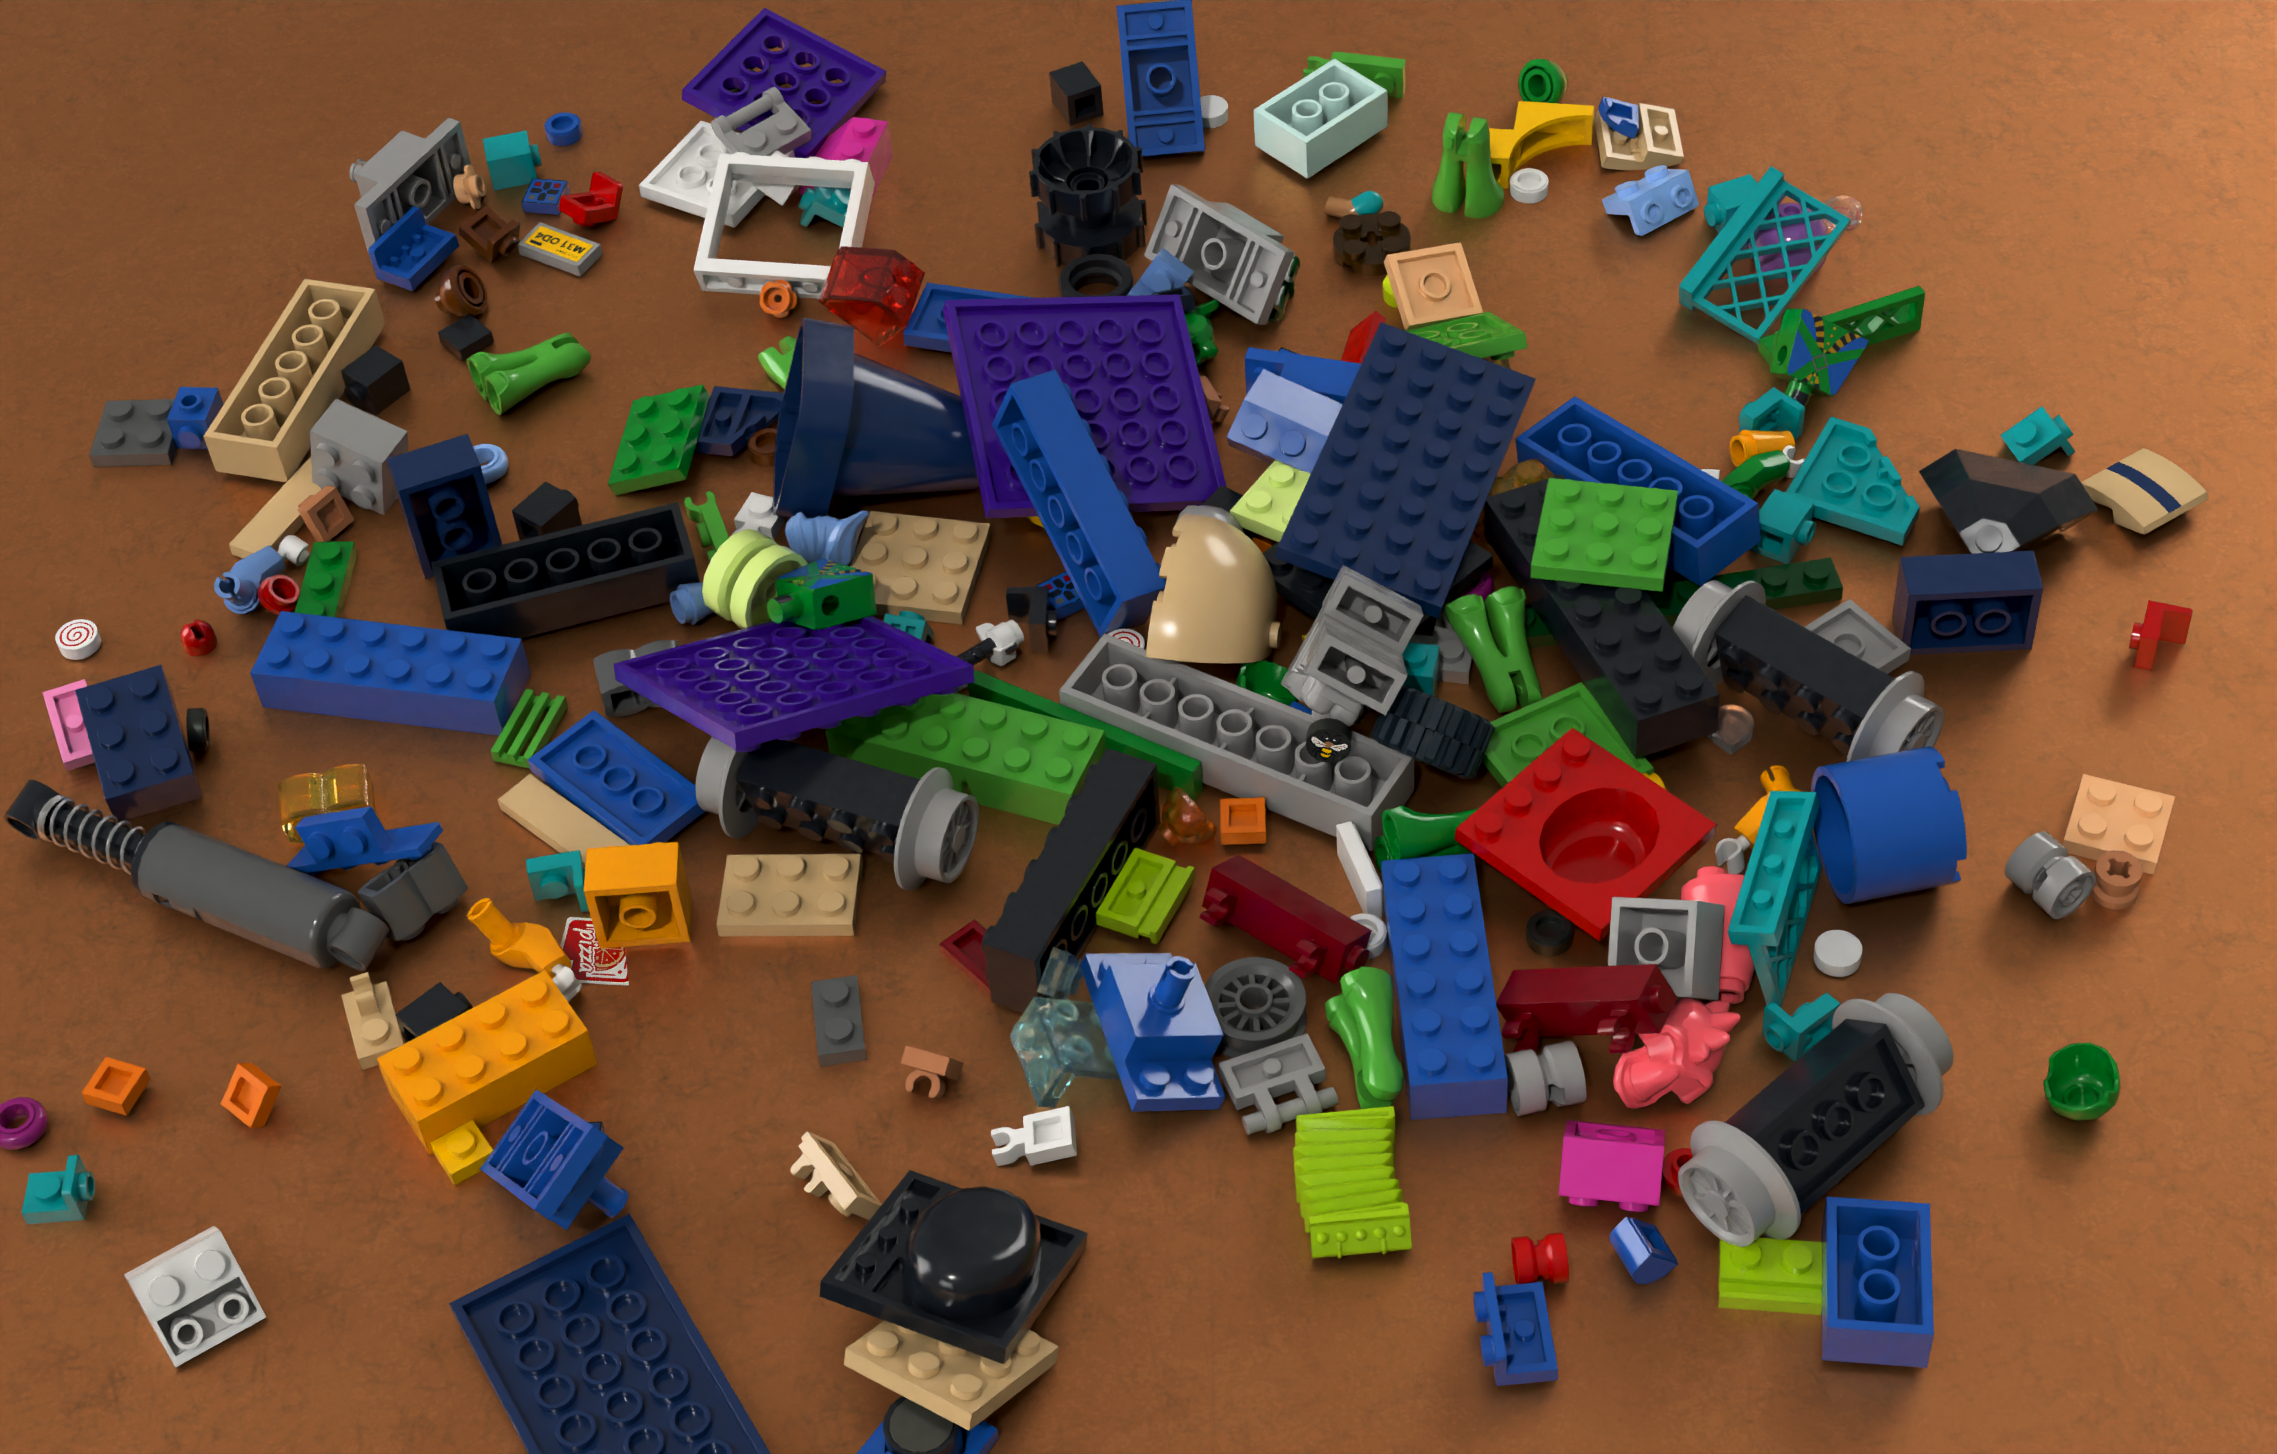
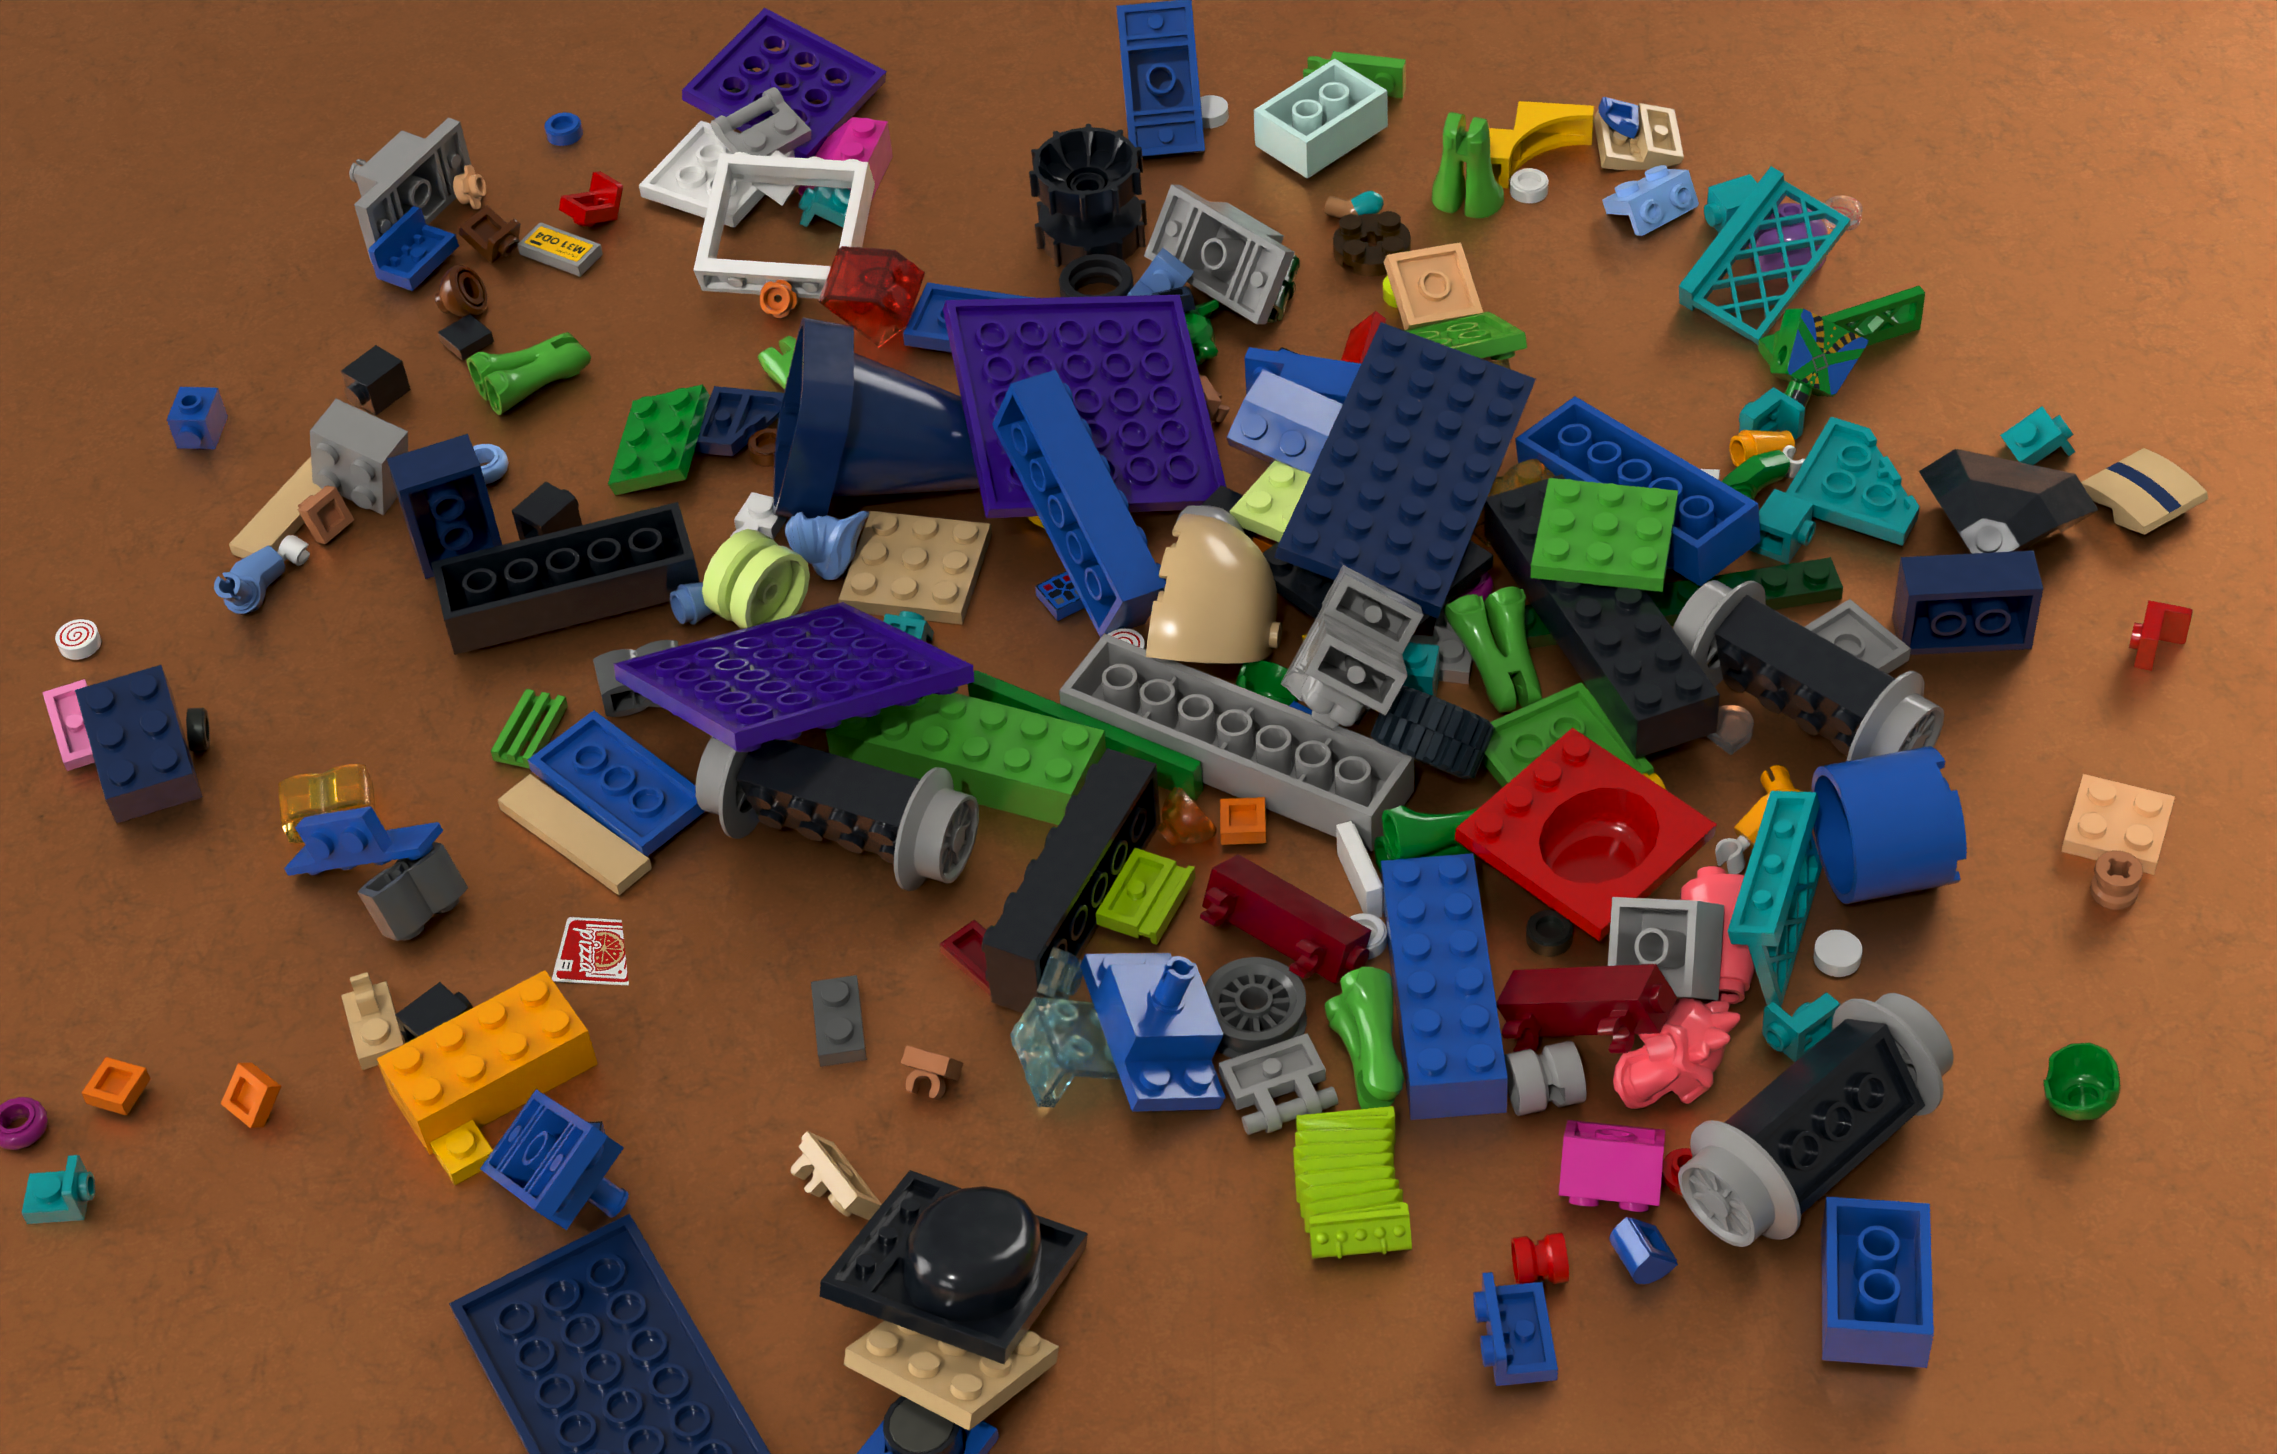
(134, 434): dark grey plate -> none
(195, 1295): white slope -> none
(202, 646): red hinge -> none
(211, 881): dark grey piece -> none
(278, 594): red plate -> none
(293, 380): tan brick -> none
(327, 579): green plate -> none
(391, 673): blue brick -> none
(511, 159): teal brick -> none
(525, 946): light orange arm -> none
(544, 196): blue tile -> none
(558, 876): teal bracket -> none
(638, 895): light orange brick -> none
(710, 523): bright green plate -> none
(790, 895): tan plate -> none
(823, 595): green torso -> none
(996, 644): white piece -> none
(1034, 607): black bracket -> none
(1043, 1139): white plate -> none
(1076, 93): black brick -> none
(1328, 740): pearl dark grey tile -> none
(1542, 82): green brick -> none
(1771, 1276): lime plate -> none
(2046, 871): light grey wheel -> none

